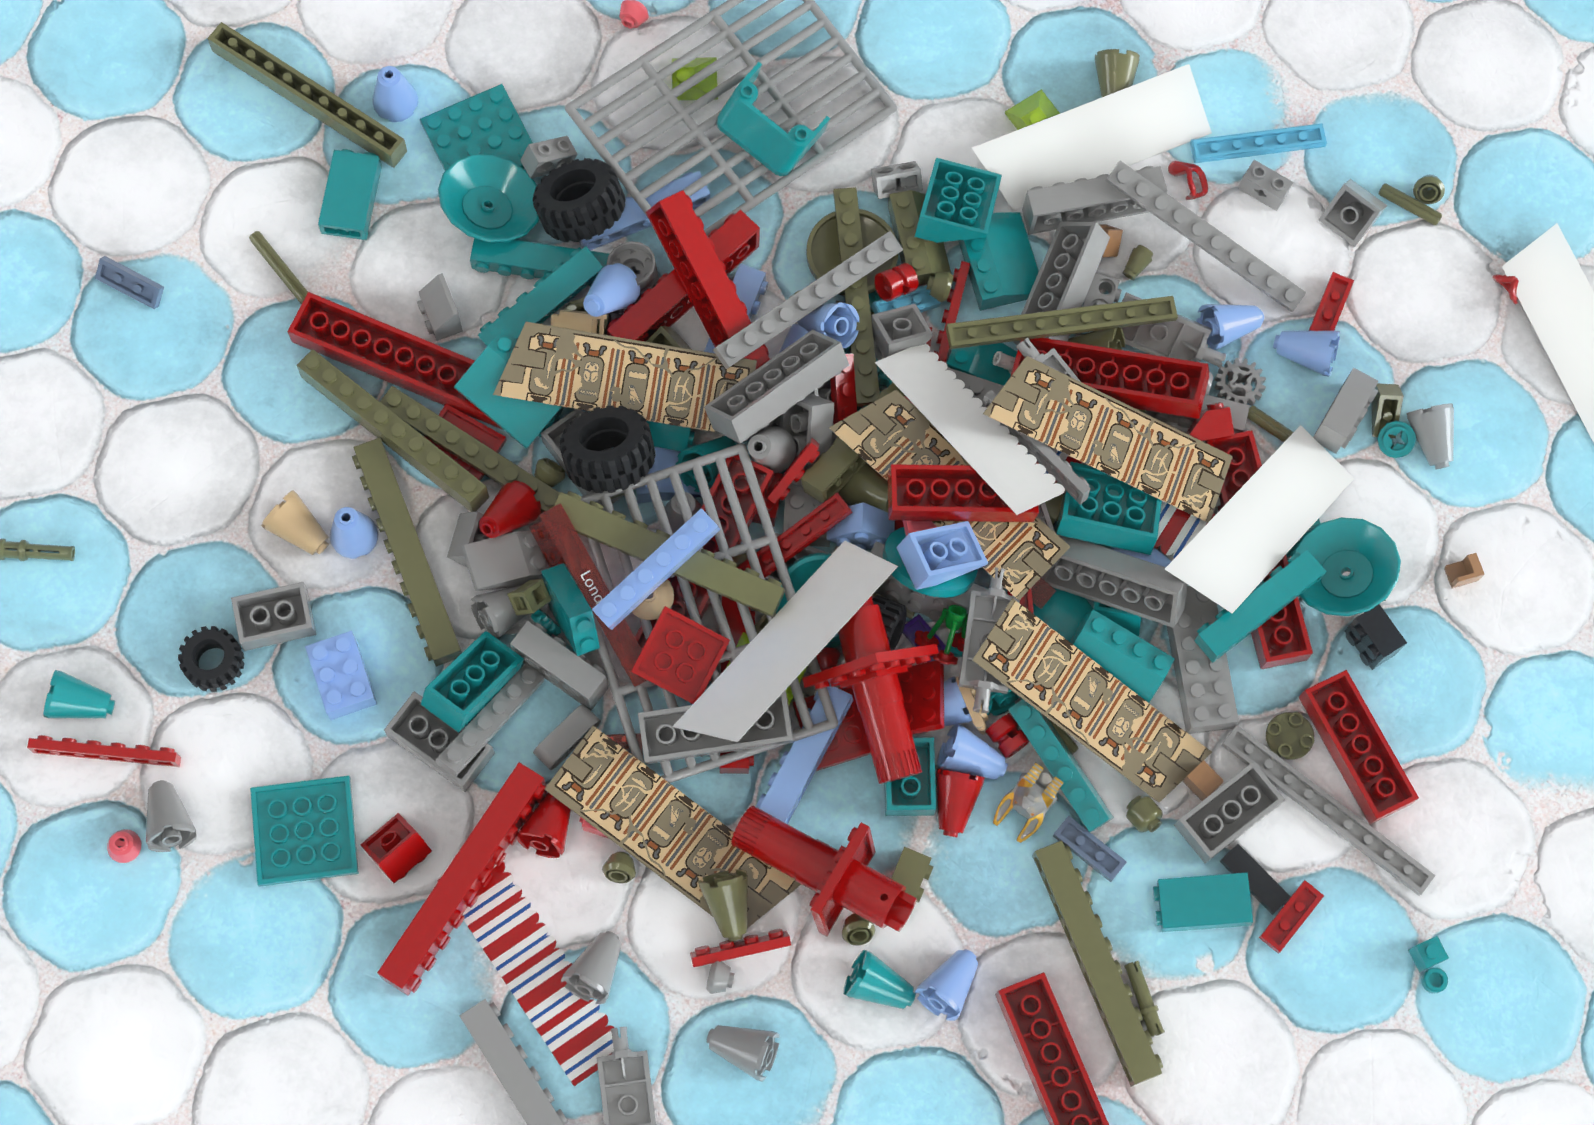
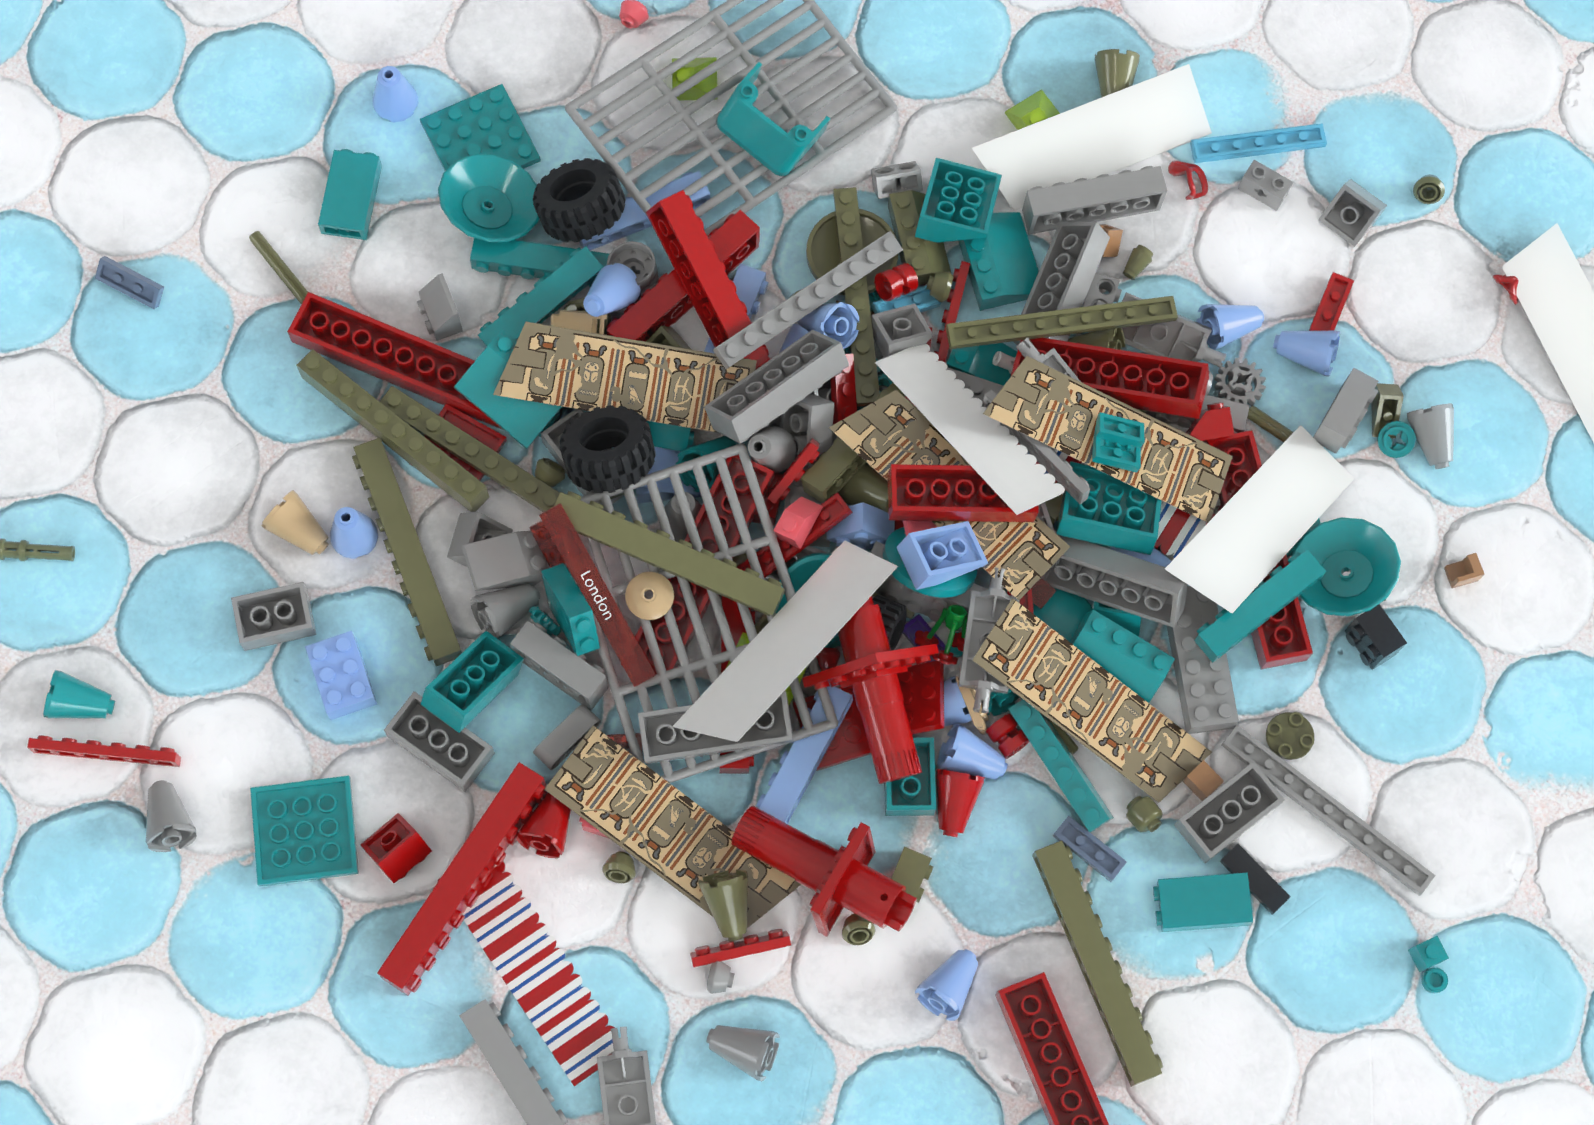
(128, 849): coral cone -> none
(200, 643): black tyre -> none
(307, 94): olive brick -> none
(490, 720): light grey plate -> none
(510, 510): red cone -> none
(529, 597): olive brick -> none
(546, 155): light grey brick -> none
(594, 969): light grey cone -> none
(656, 569): light blue brick -> none
(680, 655): red plate -> none
(797, 521): none -> coral slope
(877, 983): teal cone -> none
(1031, 798): light grey piece -> none
(1118, 442): none -> teal slope
(1144, 999): olive pin -> none
(1205, 236): light grey plate -> none
(1291, 916): red plate -> none
(1358, 747): red brick -> none
(1410, 204): olive axle -> none

